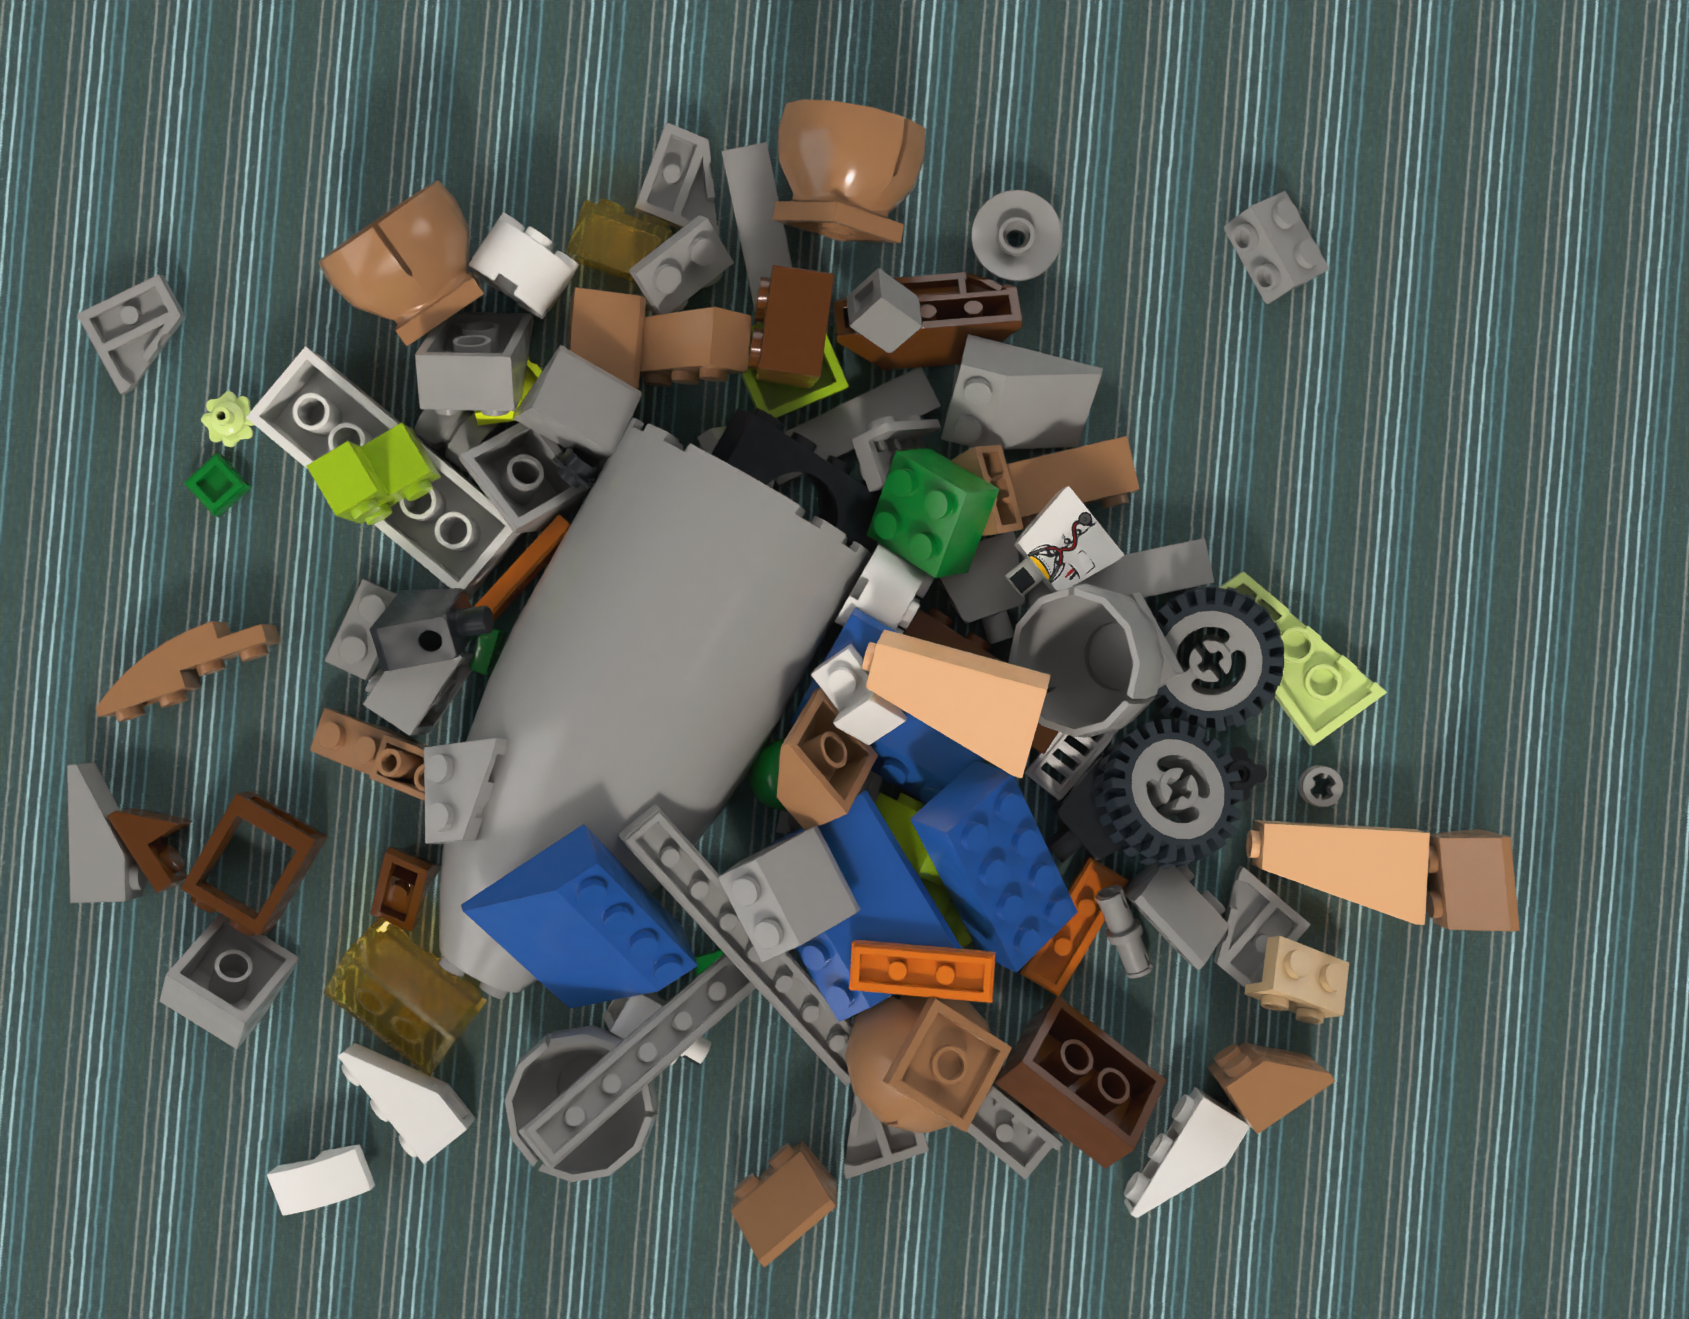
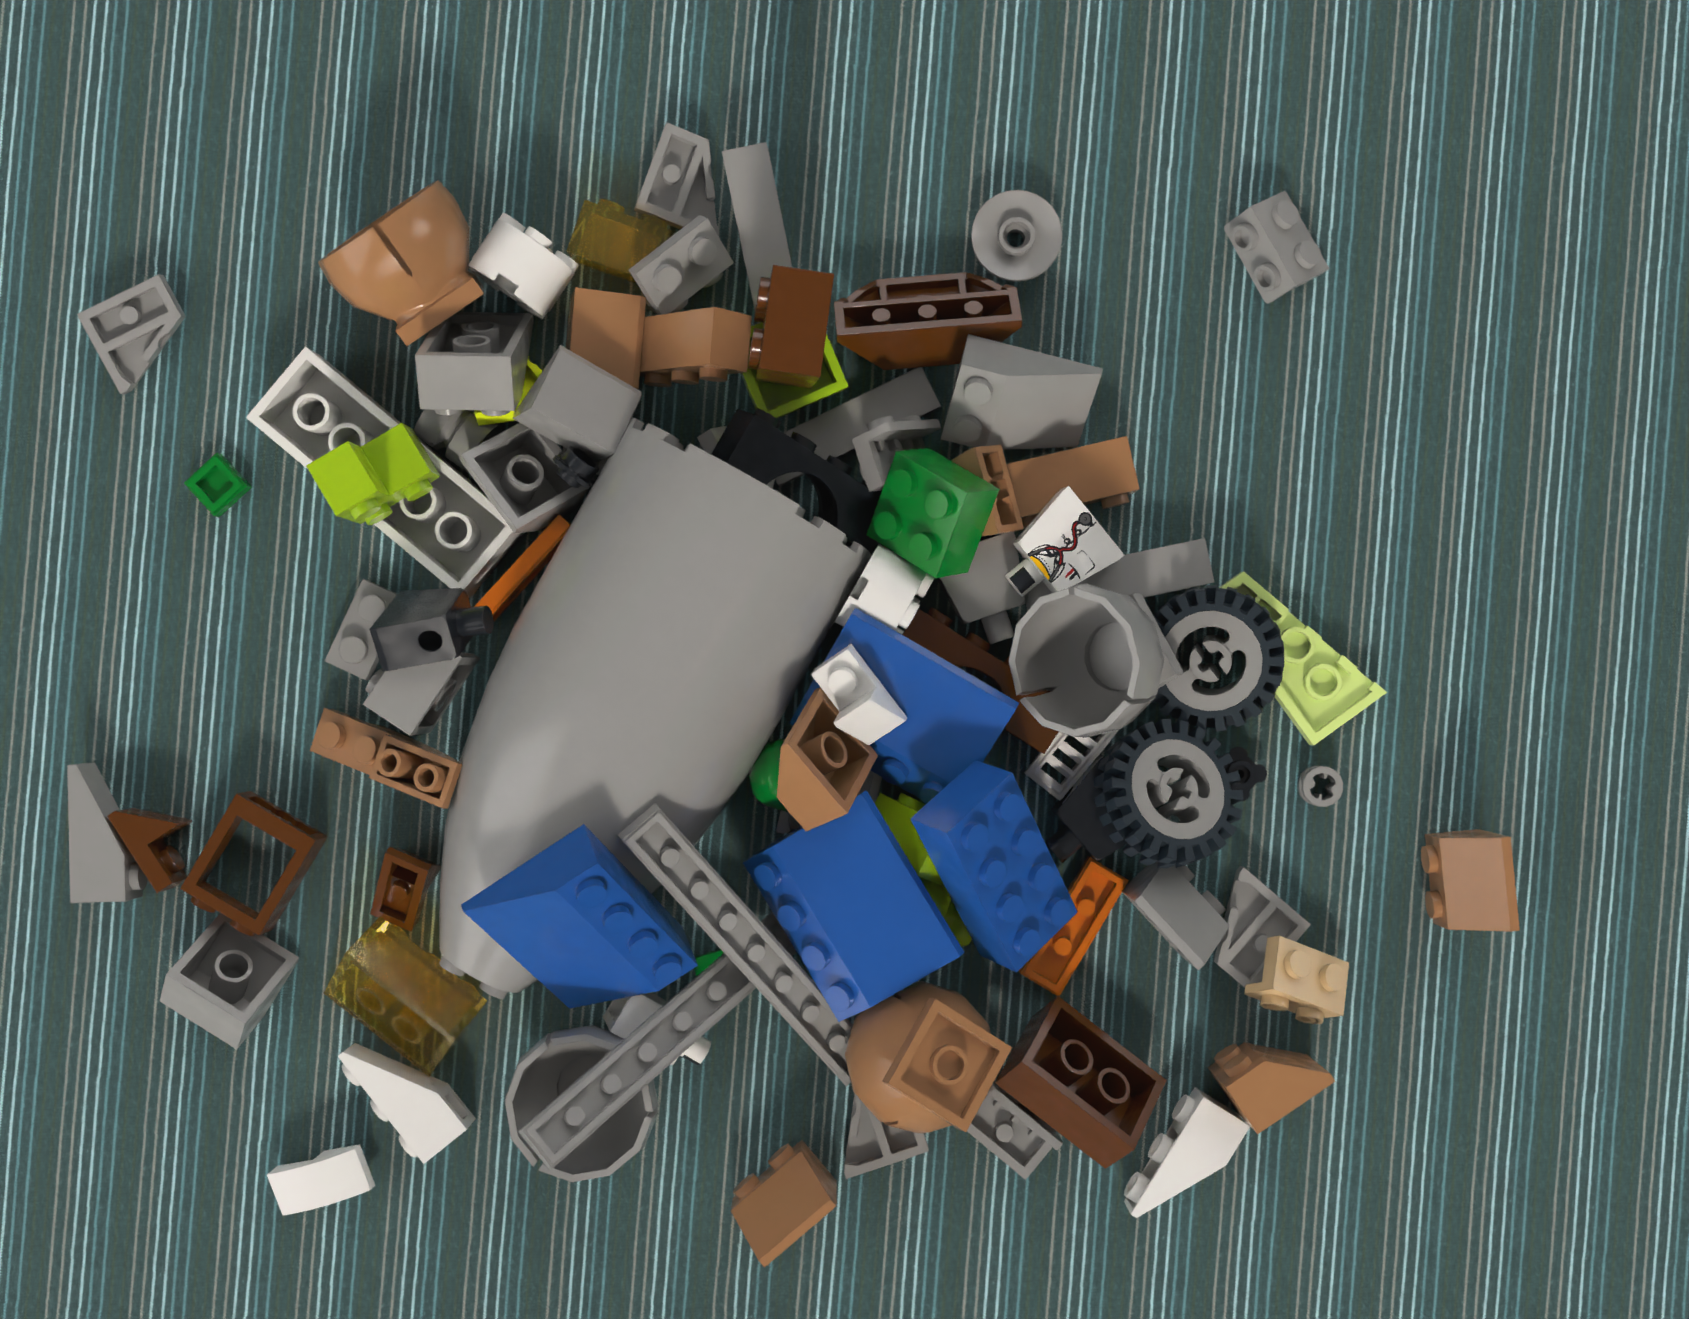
(171, 668): medium nougat slope -> none
(228, 419): yellowish green plant -> none
(458, 788): light grey wing -> none
(487, 651): green tile -> none
(789, 893): light grey slope -> none
(847, 169): medium nougat plate -> none
(884, 311): light grey panel -> none
(922, 971): orange tile -> none
(961, 694): light nougat slope -> none
(1124, 931): light grey pin -> none
(1358, 863): light nougat slope -> none

